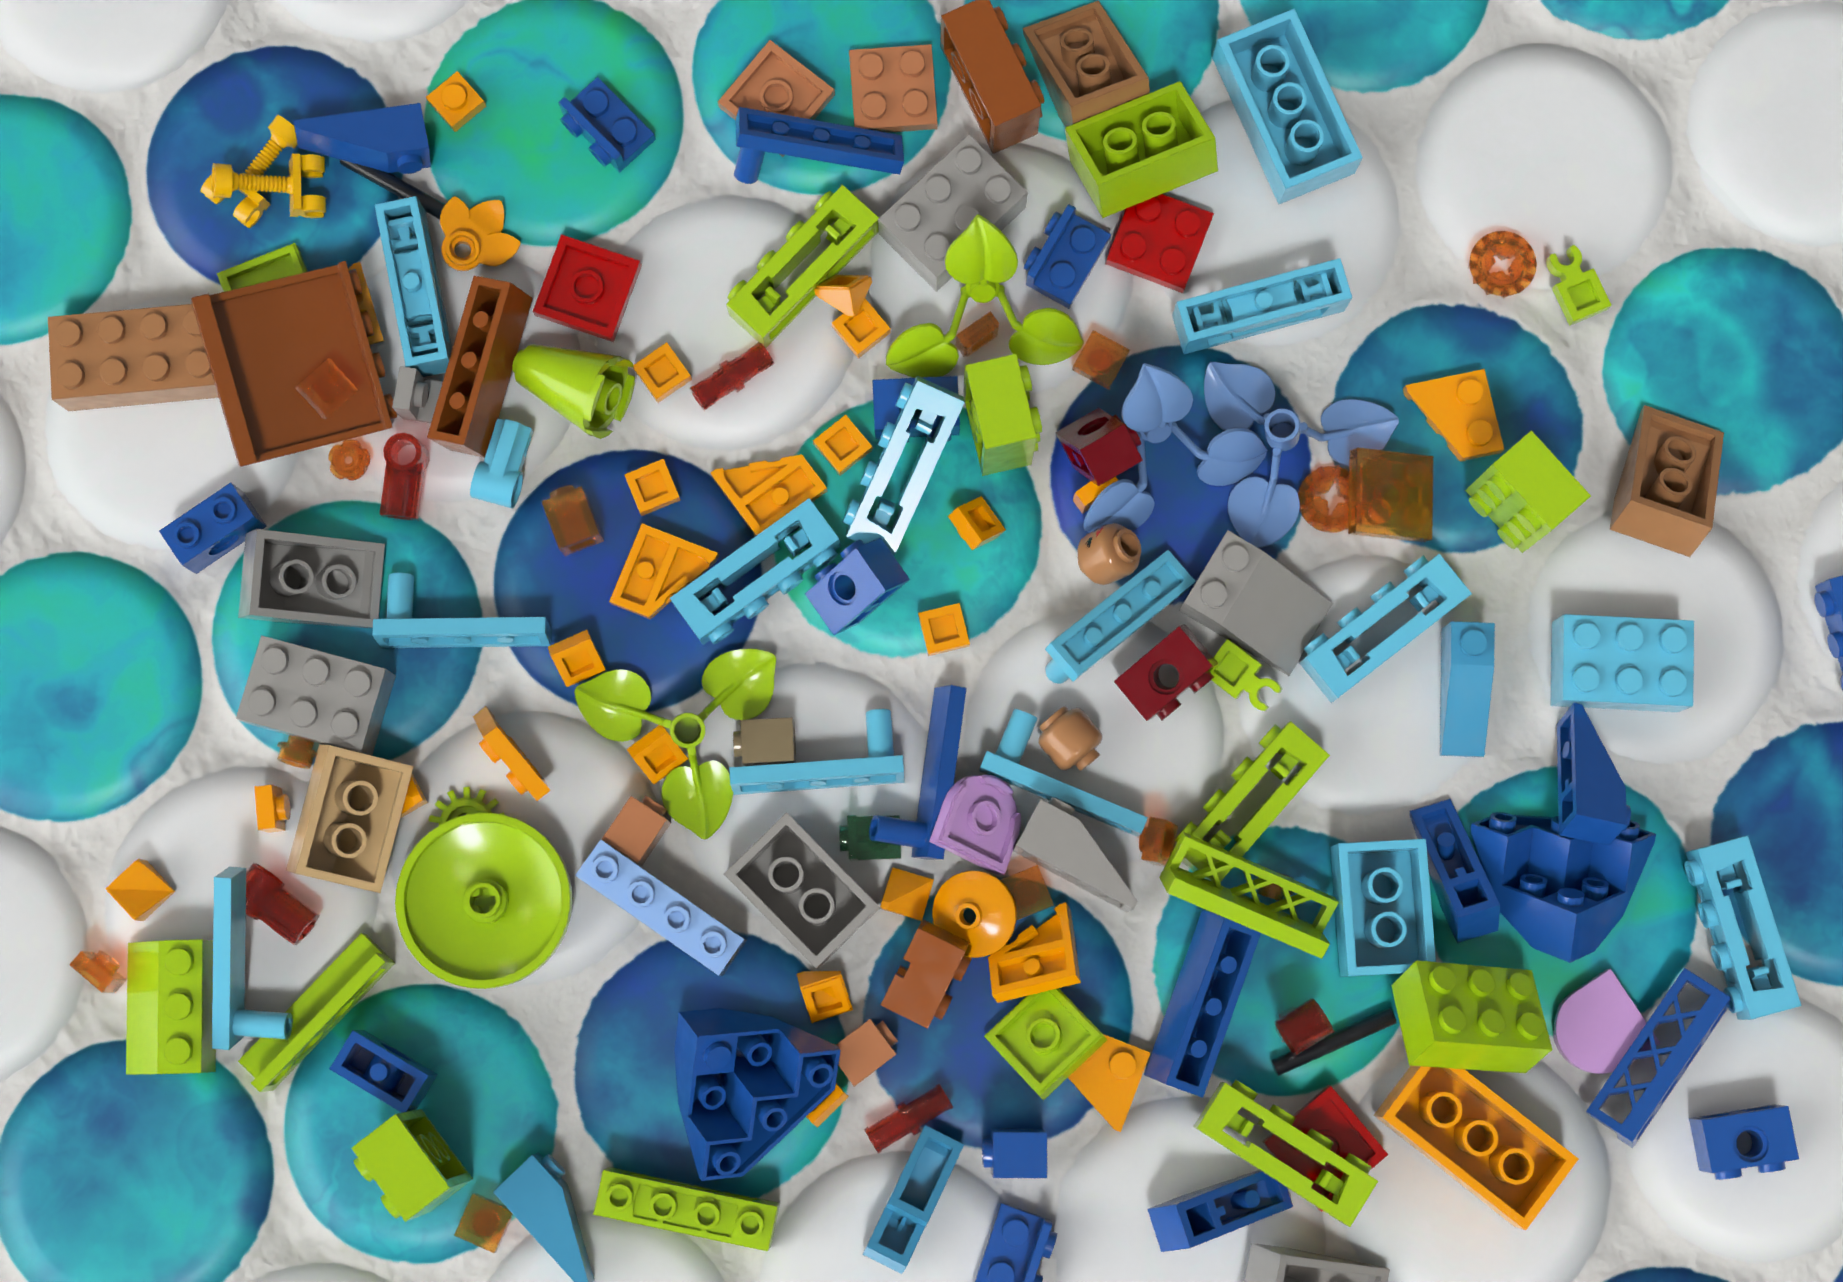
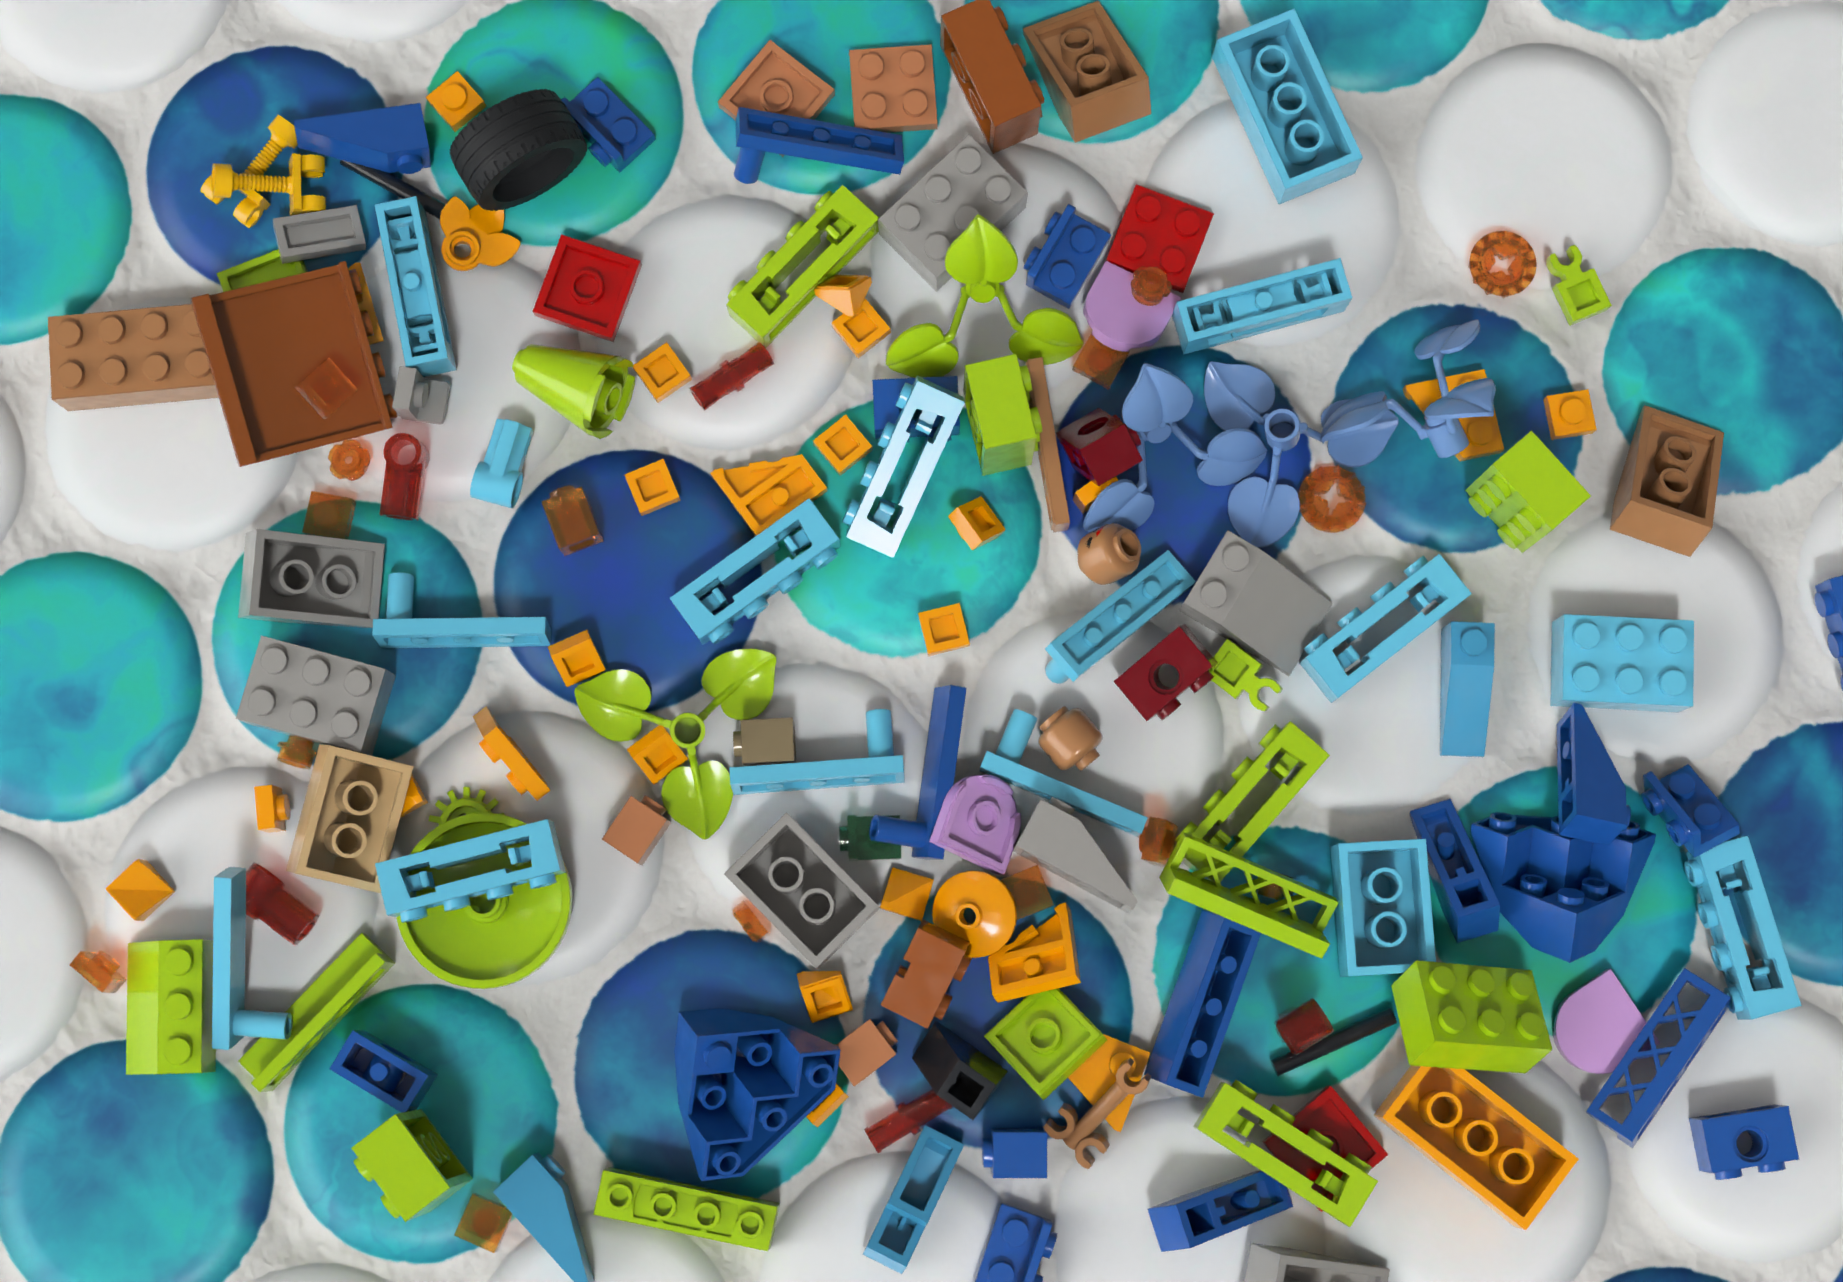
(212, 528): blue brick -> none
(319, 234): none -> light grey tile
(329, 515): none -> clear orange plate
(400, 889): none -> medium azure brick
(480, 366): dark orange brick -> none
(518, 149): none -> black tyre
(657, 570): light orange wing -> none
(661, 908): light blue piece -> none
(750, 922): none -> clear orange tile
(856, 585): brick -> none
(958, 1070): none -> black slope
(977, 334): clear orange tile -> none
(1048, 449): none -> medium nougat tile
(1079, 1133): none -> medium nougat bar
(1120, 319): none -> lavender tile
(1141, 149): lime brick -> none
(1148, 293): none -> clear orange plate
(1390, 495): clear orange plate -> none
(1441, 416): none -> medium blue plant
(1569, 414): none -> light orange plate
(1689, 809): none -> blue bracket

